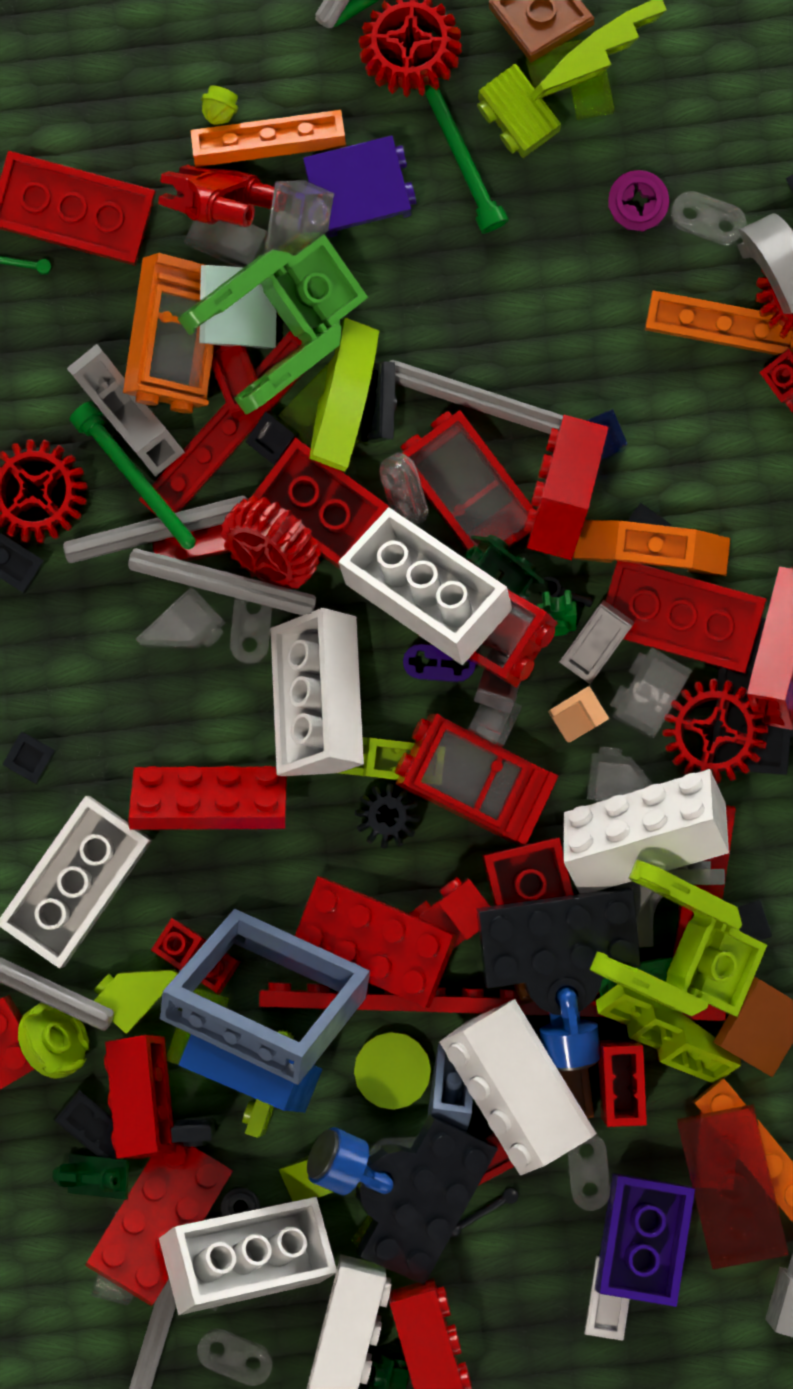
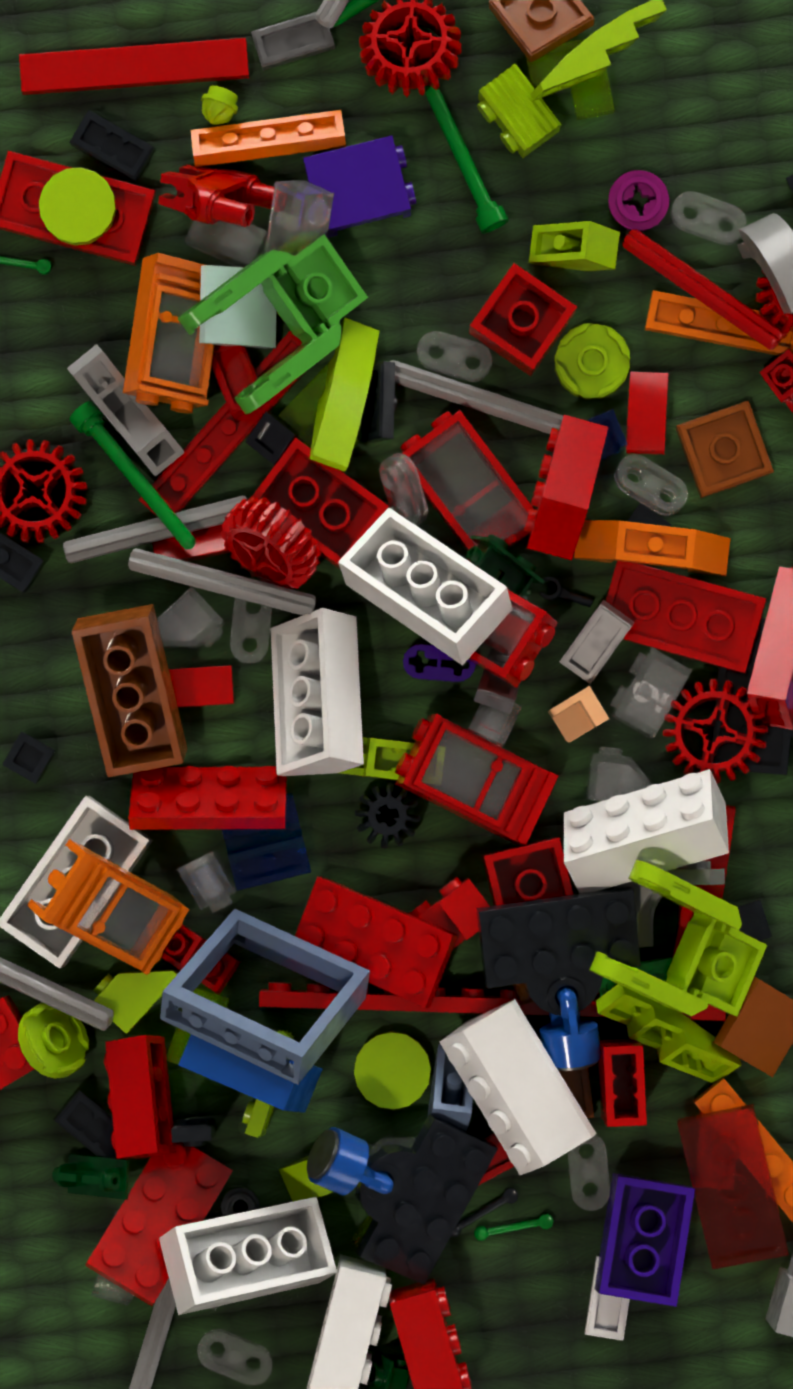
(77, 206): none -> lime tile
(112, 146): none -> black plate
(112, 909): none -> orange door
(130, 690): none -> dark orange brick
(134, 66): none -> red tile
(203, 686): none -> red tile
(208, 881): none -> clear slope
(267, 854): none -> clear blue slope
(291, 41): none -> flat silver tile
(455, 353): none -> clear plate
(522, 319): none -> red brick
(544, 1221): none -> green hinge
(561, 610): green plate -> none
(574, 246): none -> lime slope
(592, 361): none -> lime tile
(647, 413): none -> red slope
(652, 482): none -> clear plate
(703, 289): none -> red axle
(724, 449): none -> dark orange tile

